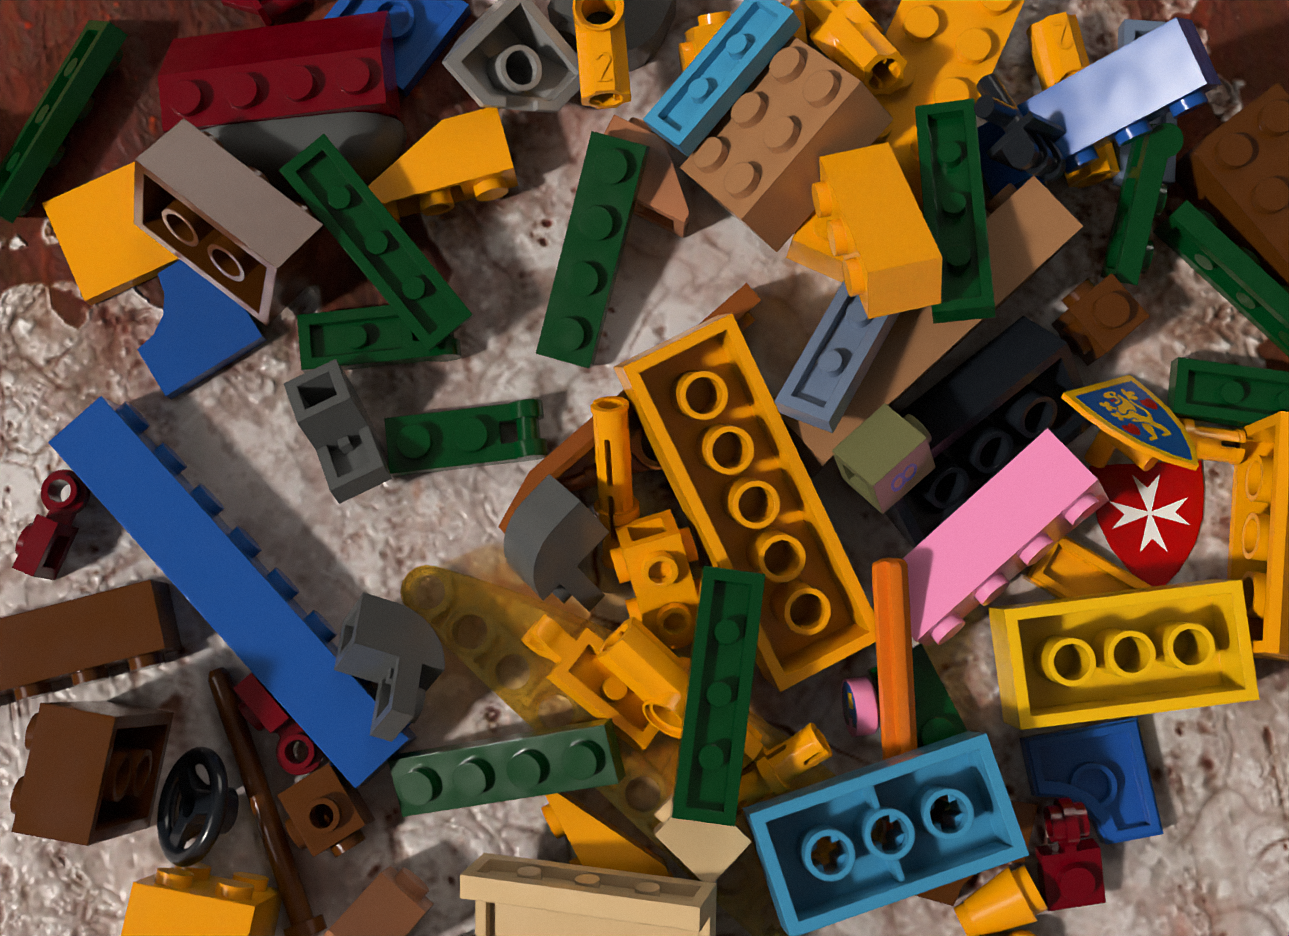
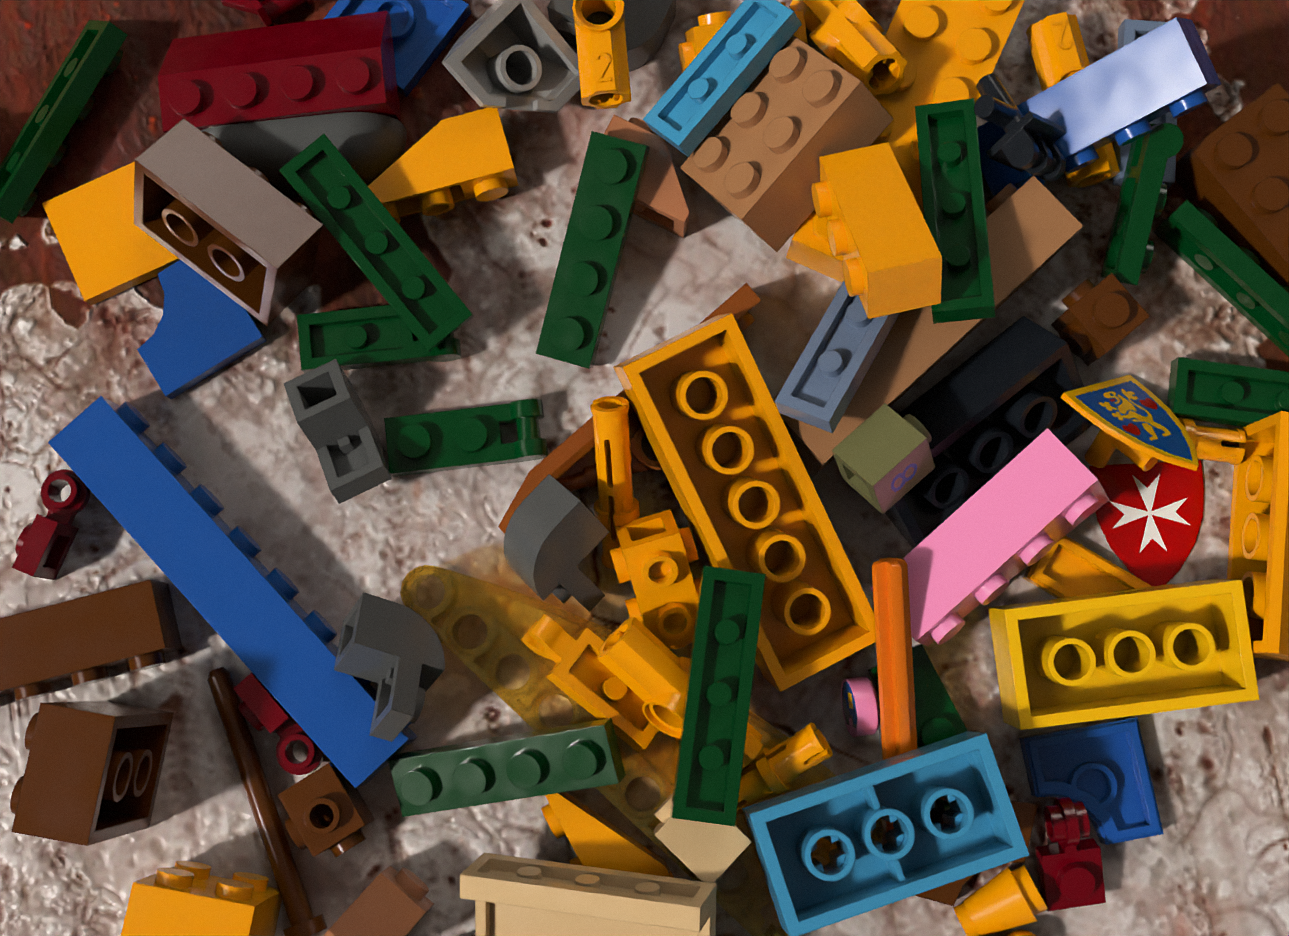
(202, 808): black piece -> none

